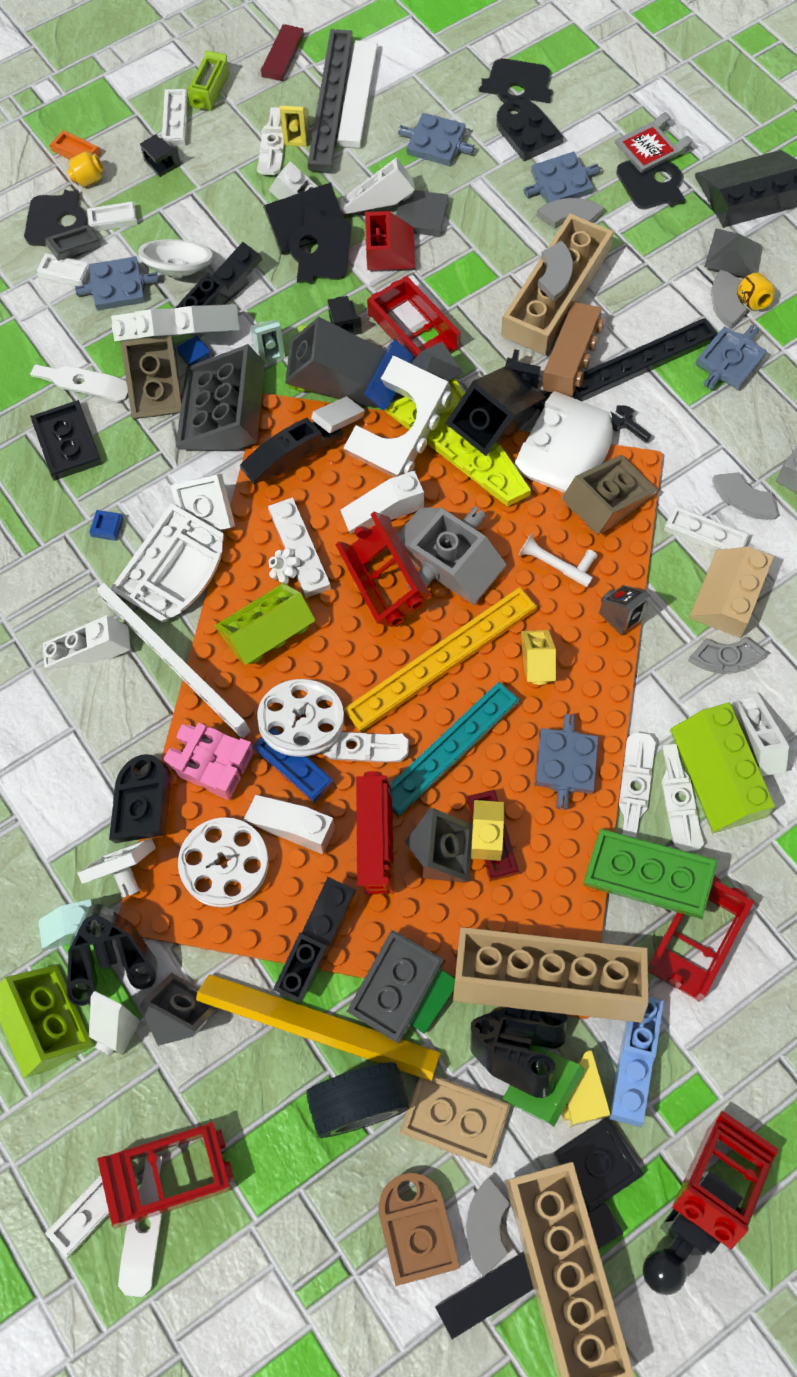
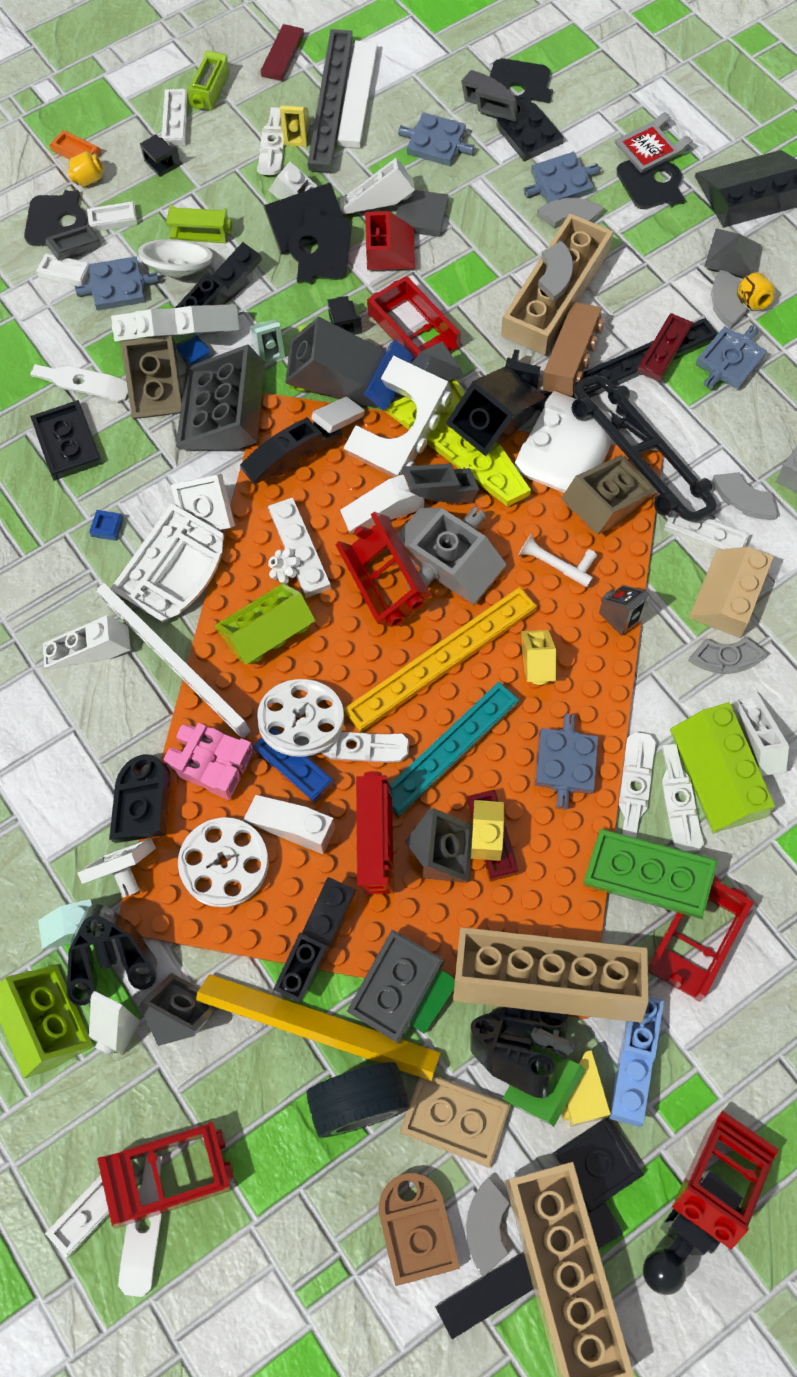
(199, 224): none -> lime window
(441, 483): none -> dark grey slope
(489, 96): none -> dark grey slope
(562, 1046): none -> dark grey piece
(665, 347): none -> dark red tile
(667, 500): none -> black bar

